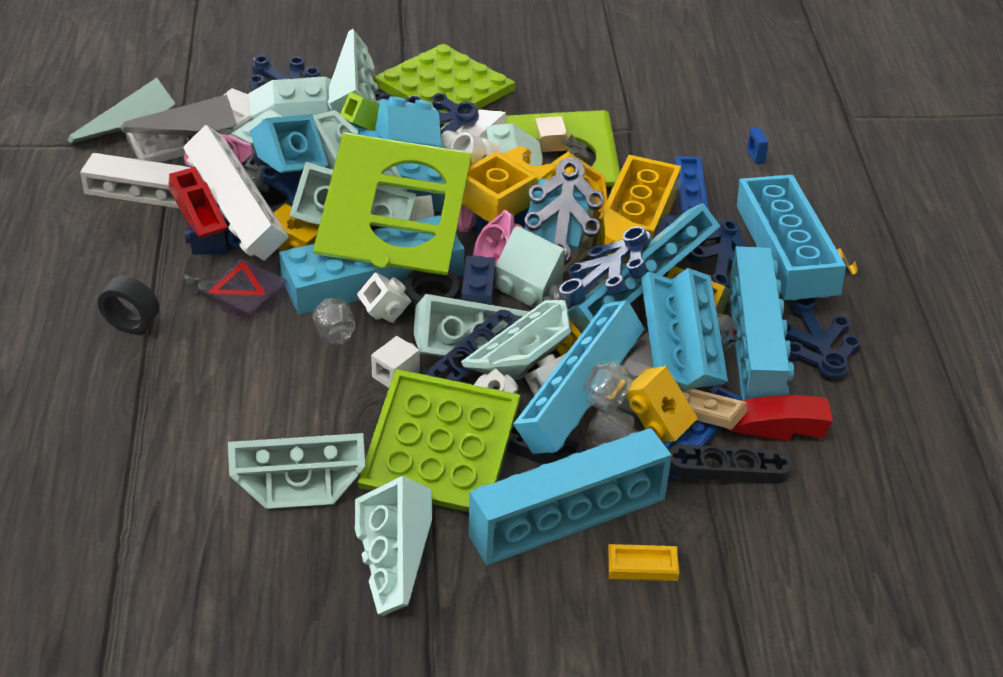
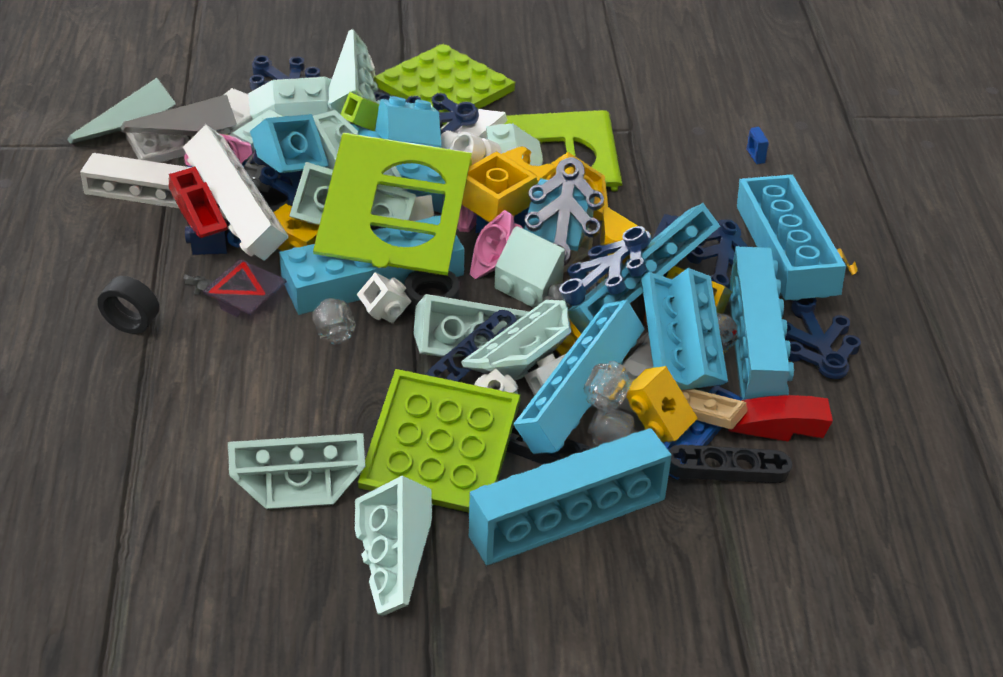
(392, 356): white brick -> none
(479, 279): dark blue brick -> none
(551, 133): tan slope -> none
(577, 148): dark grey plant -> none
(643, 562): yellow tile -> none
(644, 192): yellow brick -> none
(691, 183): blue tile -> none

